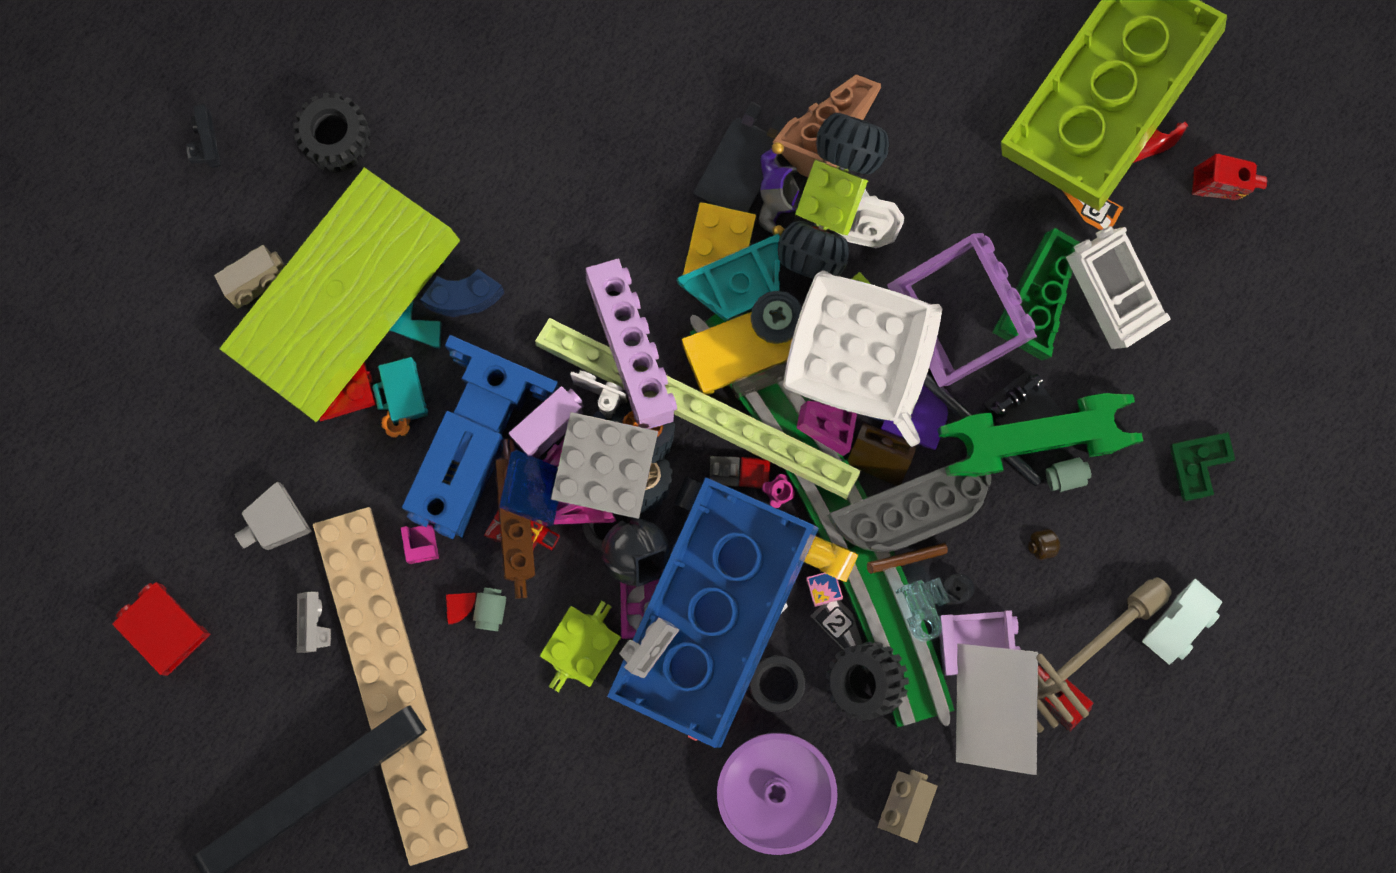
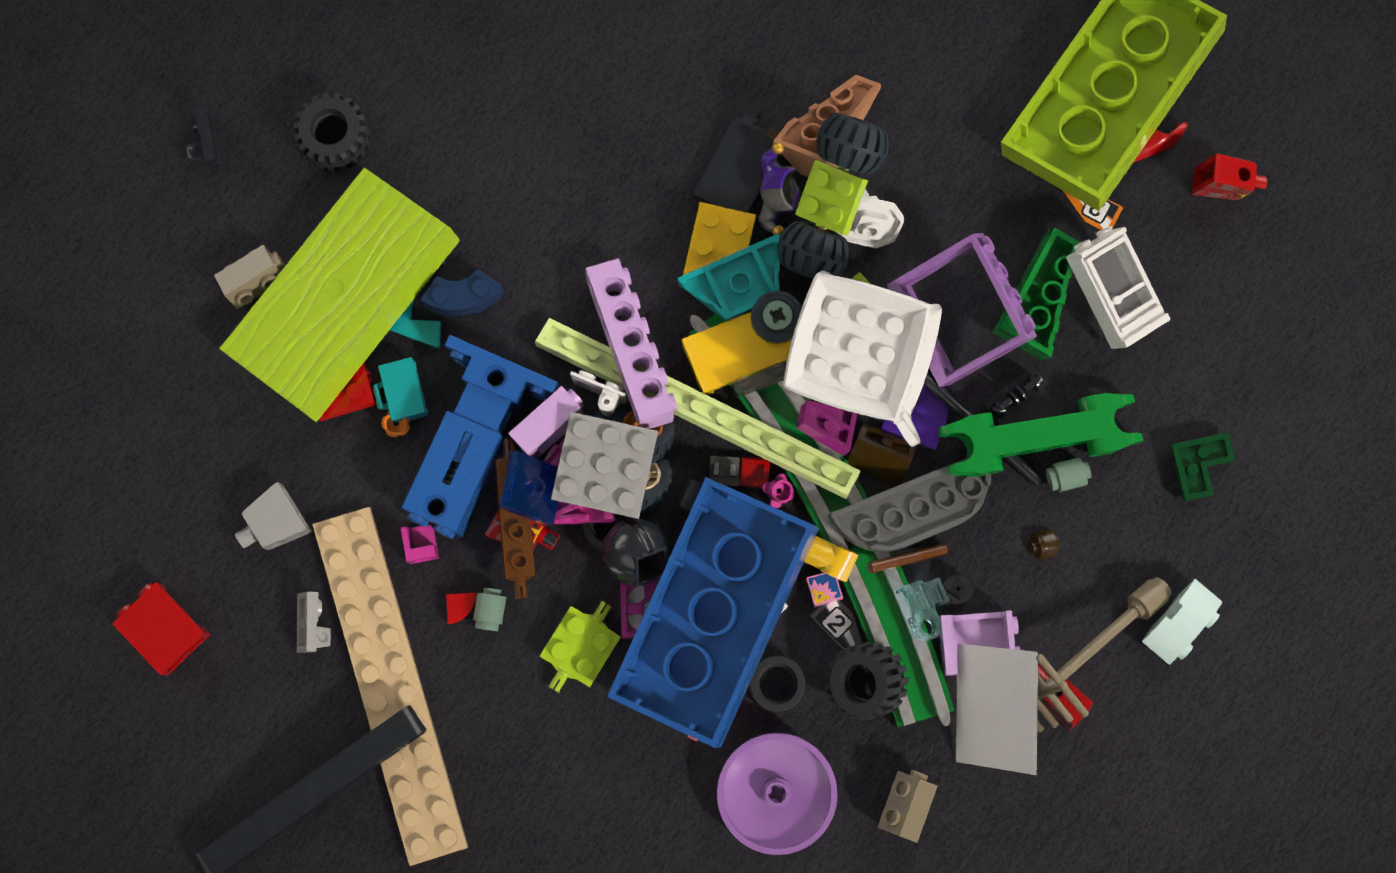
(644, 656): light grey hinge -> none

